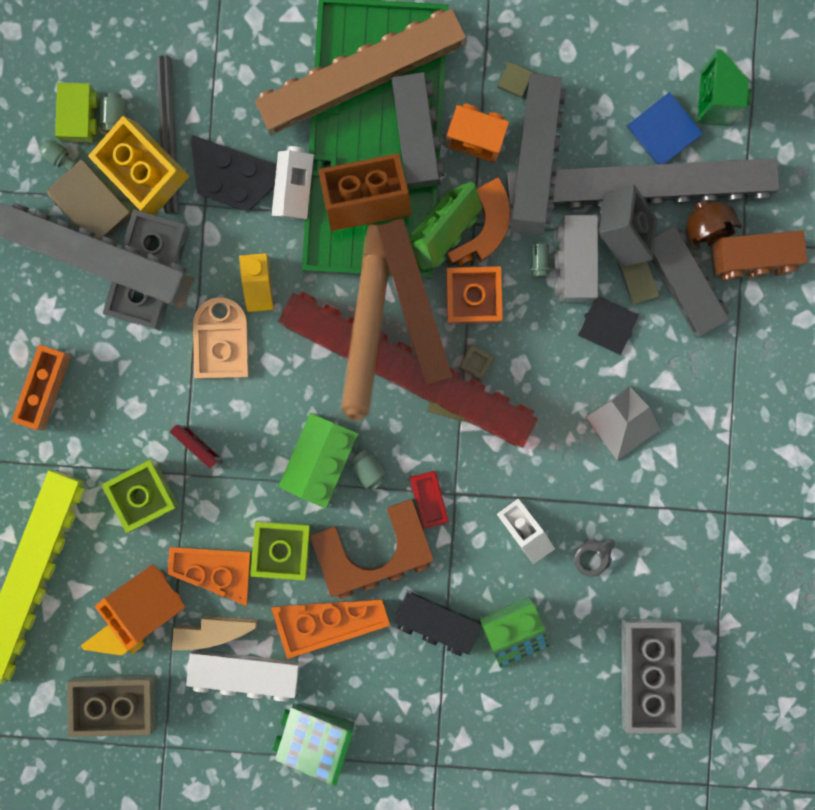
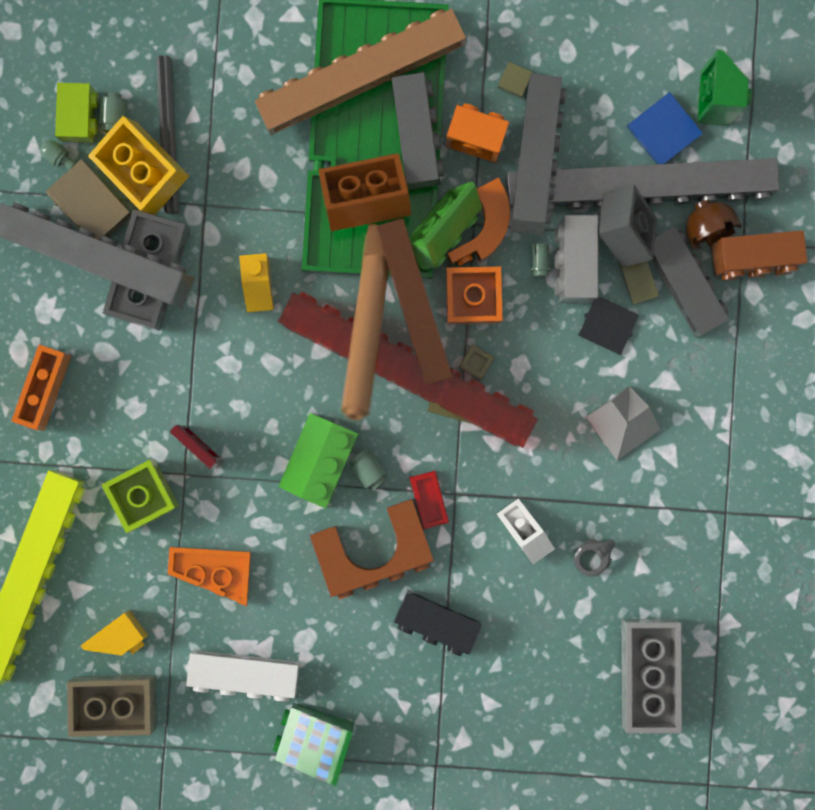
(140, 606): orange brick -> none
(211, 632): tan slope -> none
(220, 343): light nougat tile -> none
(231, 175): black wing -> none
(281, 550): lime brick -> none
(292, 183): white brick -> none
(323, 624): orange wing -> none
(515, 632): bright green slope -> none

